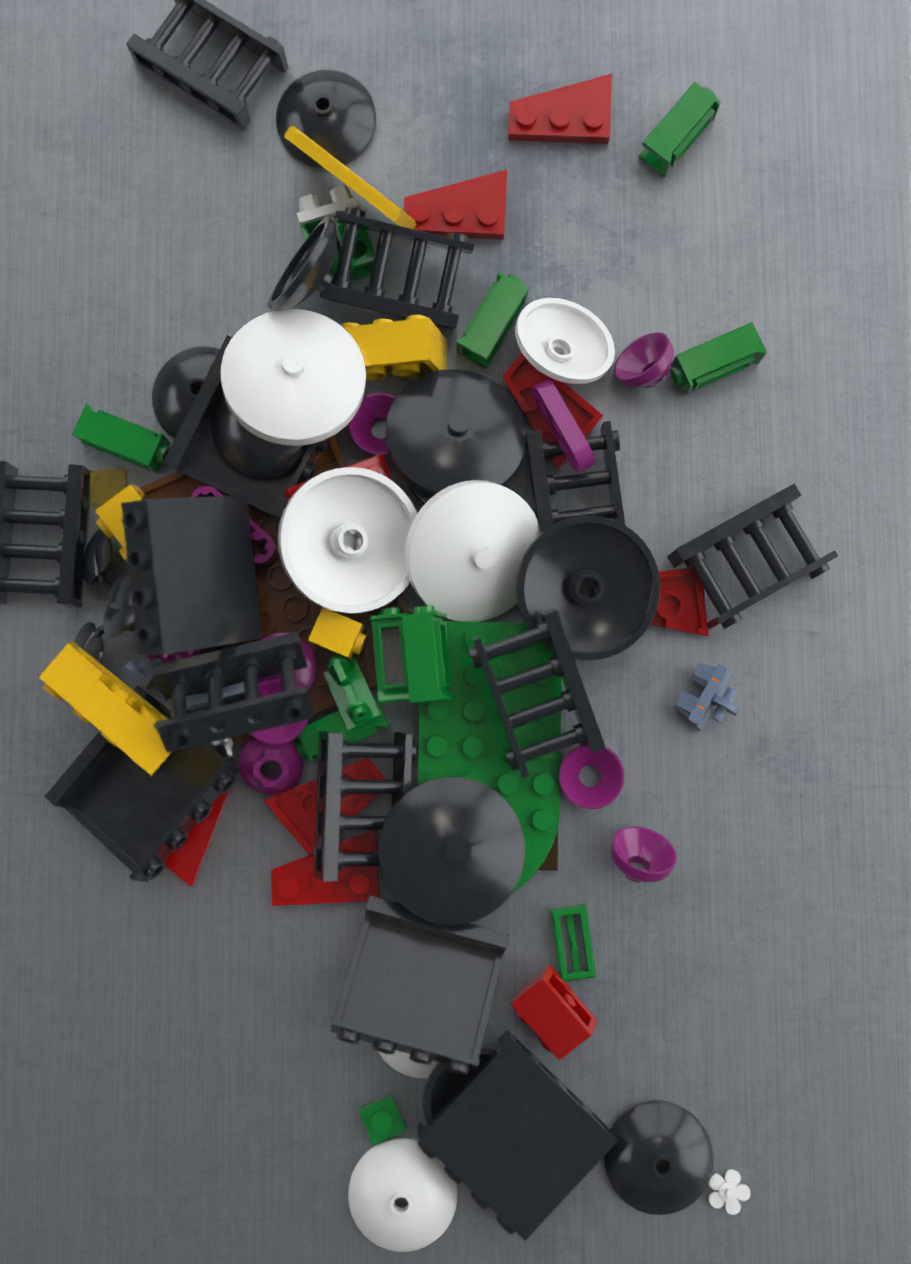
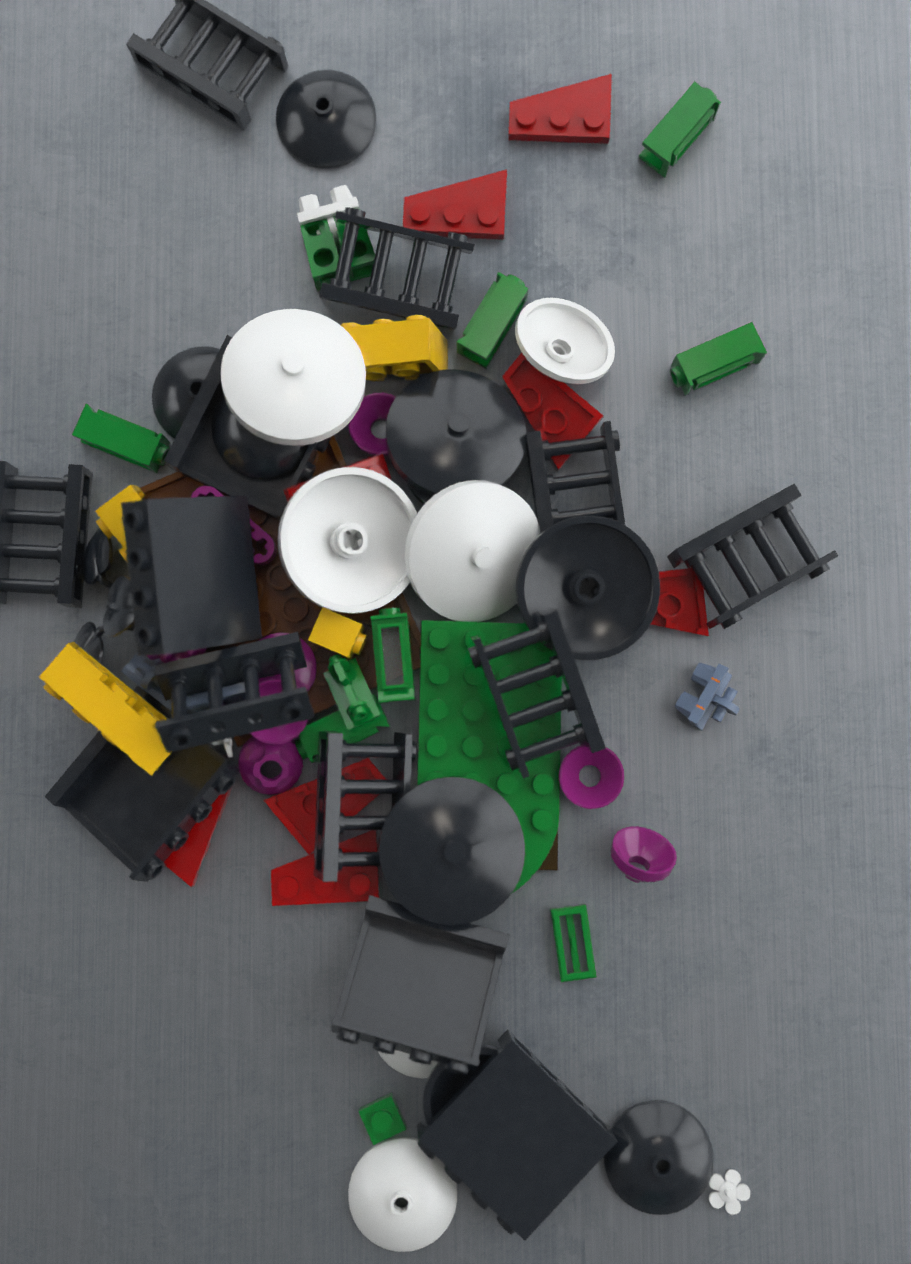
(107, 484): clear yellow tile -> none
(307, 268): black dish -> none
(349, 178): yellow tile -> none
(427, 655): green window -> none
(554, 1013): red brick -> none
(563, 425): magenta beam -> none
(645, 361): magenta piece -> none

